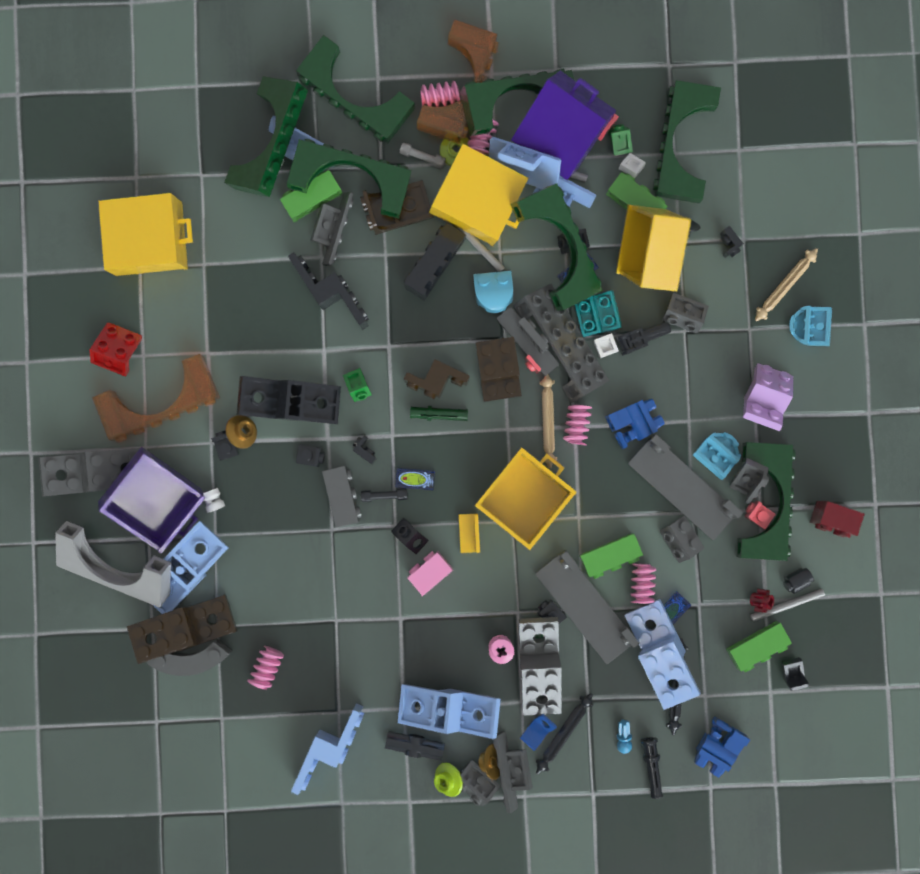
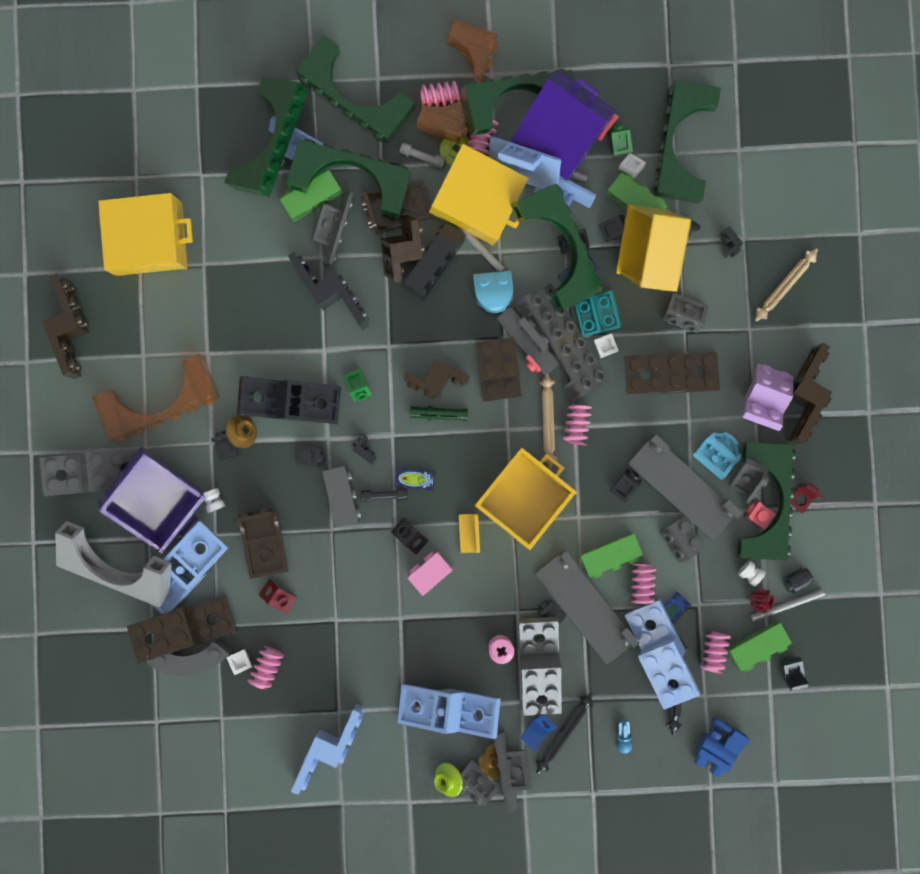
(66, 327): none -> dark brown bracket
(114, 348): red bracket -> none
(239, 661): none -> white plate
(262, 542): none -> dark brown bracket
(277, 598): none -> dark red bracket
(402, 248): none -> dark brown bracket
(414, 745): black piece -> none
(613, 227): none -> black bracket
(626, 485): none -> black bracket
(639, 339): black connector -> none
(640, 420): blue hips -> none
(651, 758): black pin -> none
(671, 373): none -> dark brown bracket
(715, 652): none -> bright pink piece
(751, 572): none -> white wheel
(810, 394): none -> dark brown bracket
(810, 493): none -> dark red bracket
(812, 325): medium azure slope -> none
(840, 519): dark red brick -> none

